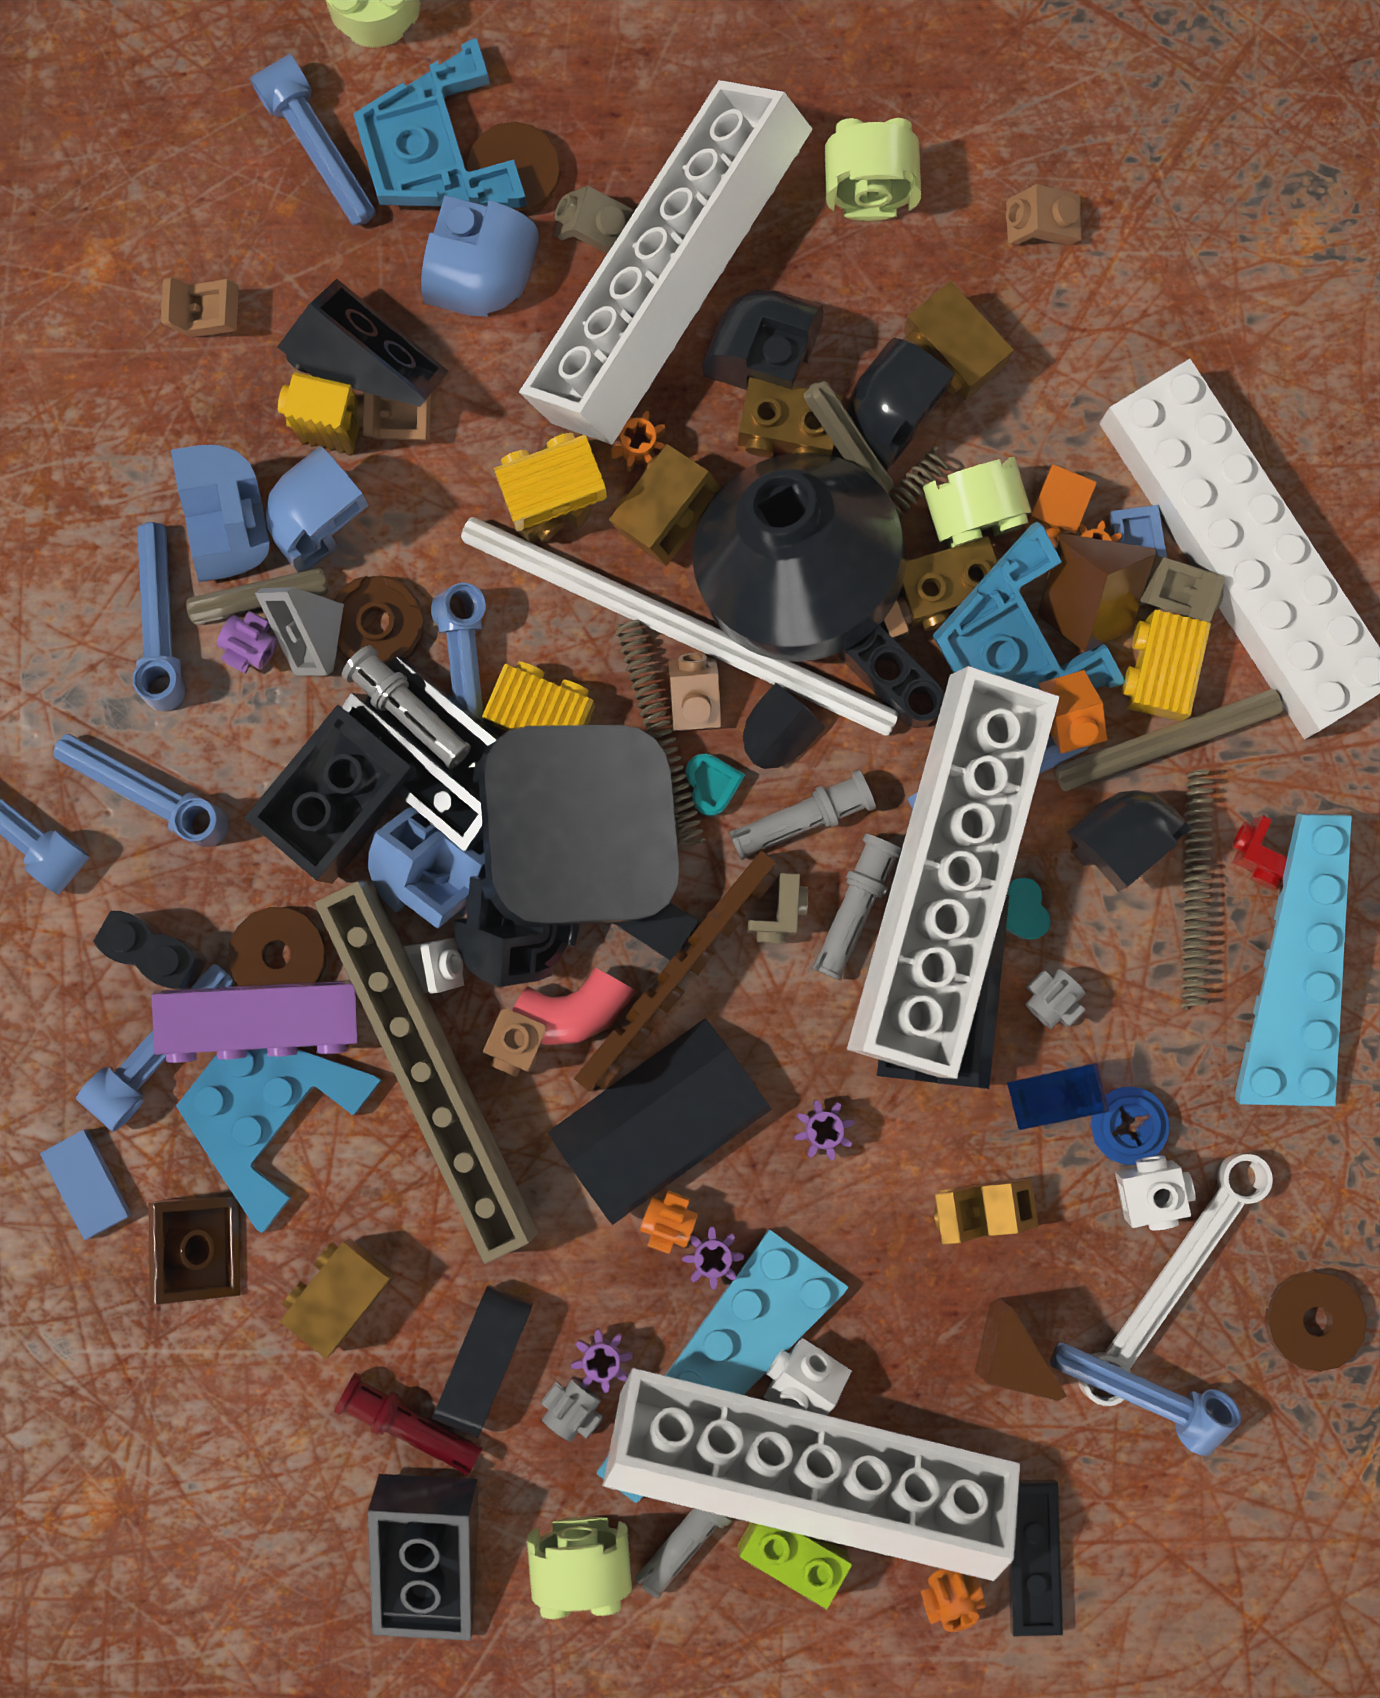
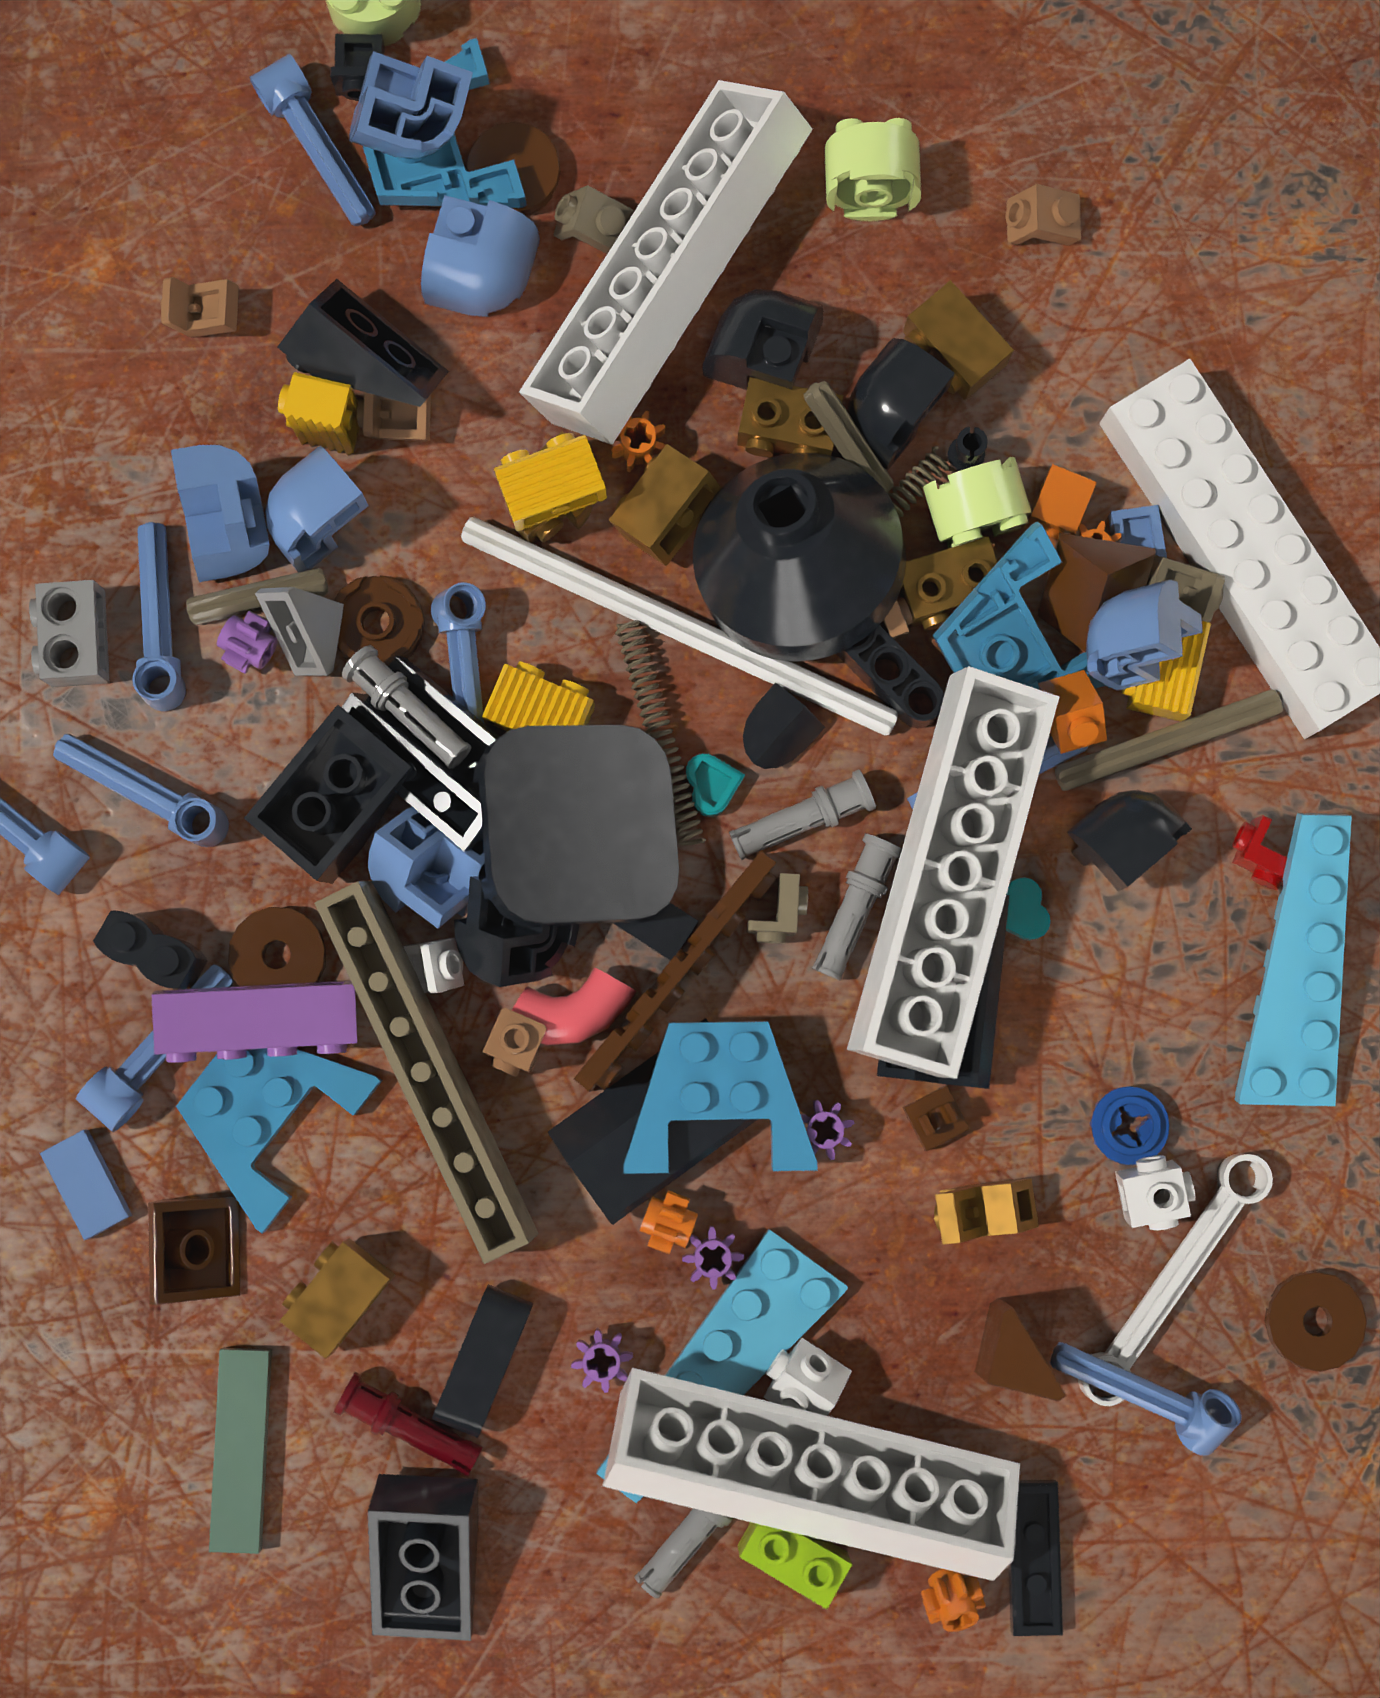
(83, 630): none -> light grey brick
(240, 1450): none -> sand green tile
(351, 62): none -> black bracket
(409, 107): none -> medium blue brick
(571, 1410): light grey gear -> none
(579, 1567): yellowish green brick -> none
(694, 692): medium nougat bracket -> none
(719, 1075): none -> dark azure wing
(935, 1118): none -> reddish brown tile
(960, 457): none -> black pin
(1055, 998): light grey gear -> none
(1058, 1096): clear blue slope -> none
(1137, 633): none -> medium blue brick
(1192, 972): dark tan piece -> none

